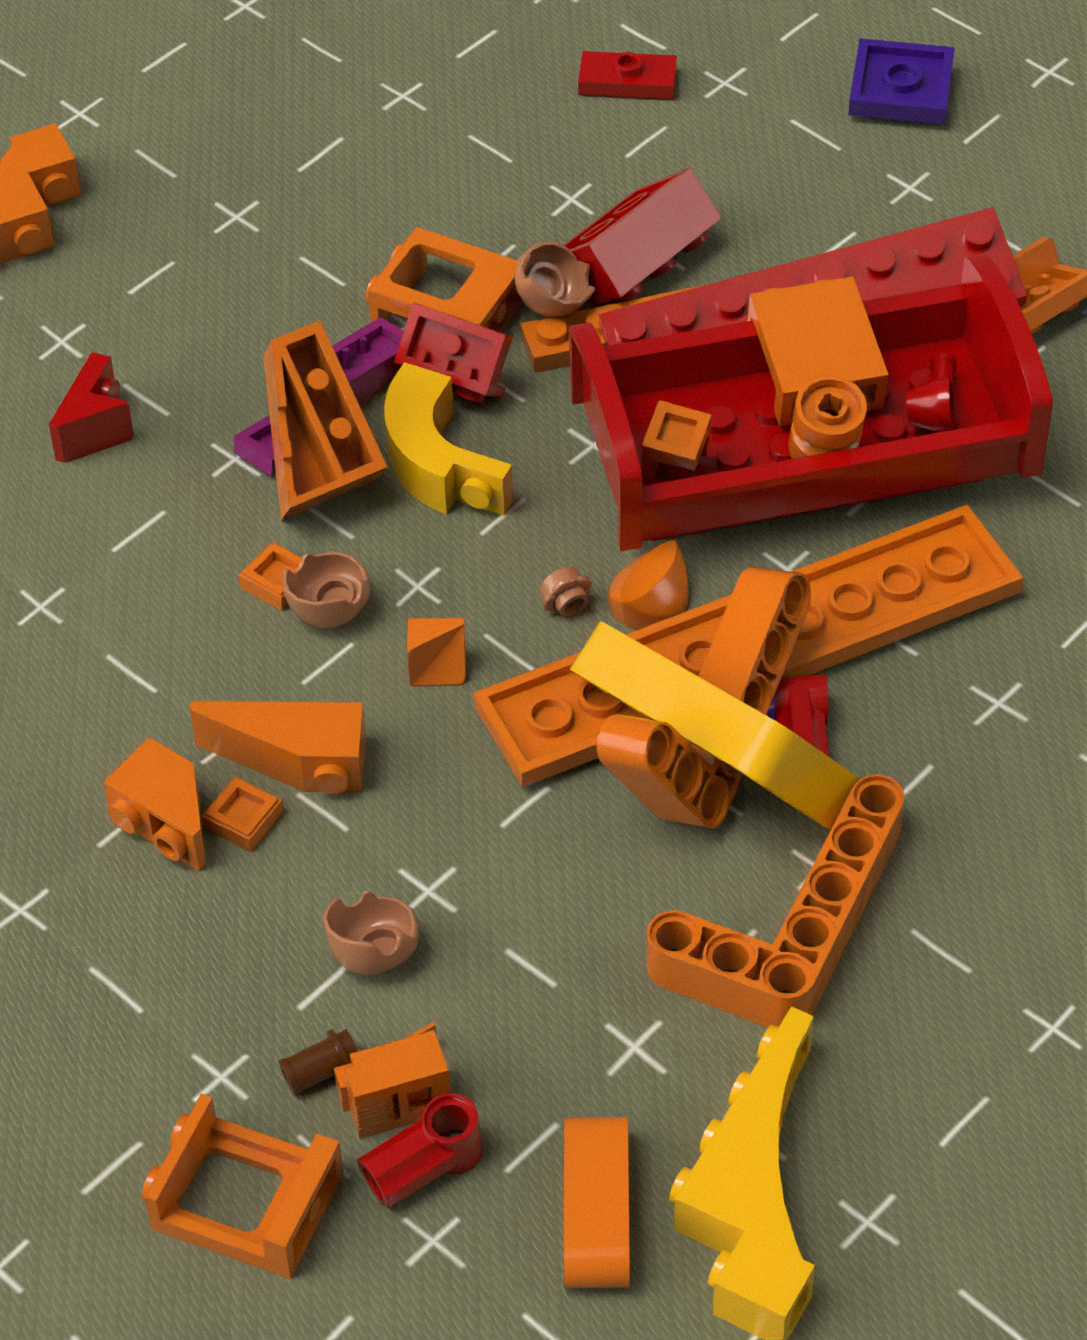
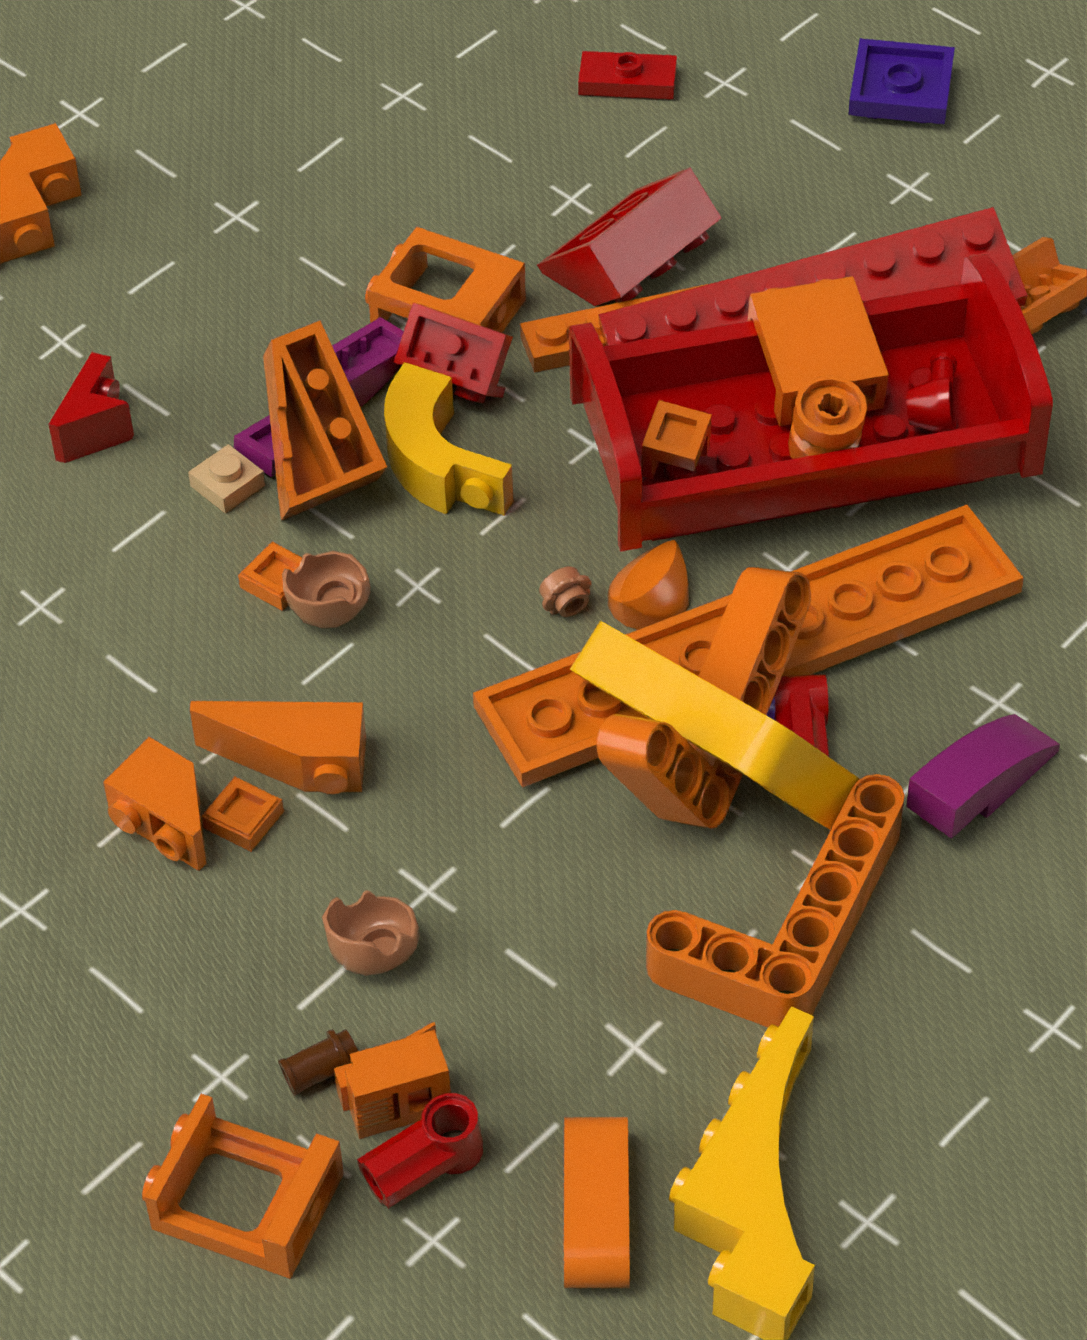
(226, 478): none -> tan plate
(436, 651): orange slope -> none
(552, 280): nougat hair -> none
(978, 773): none -> magenta slope

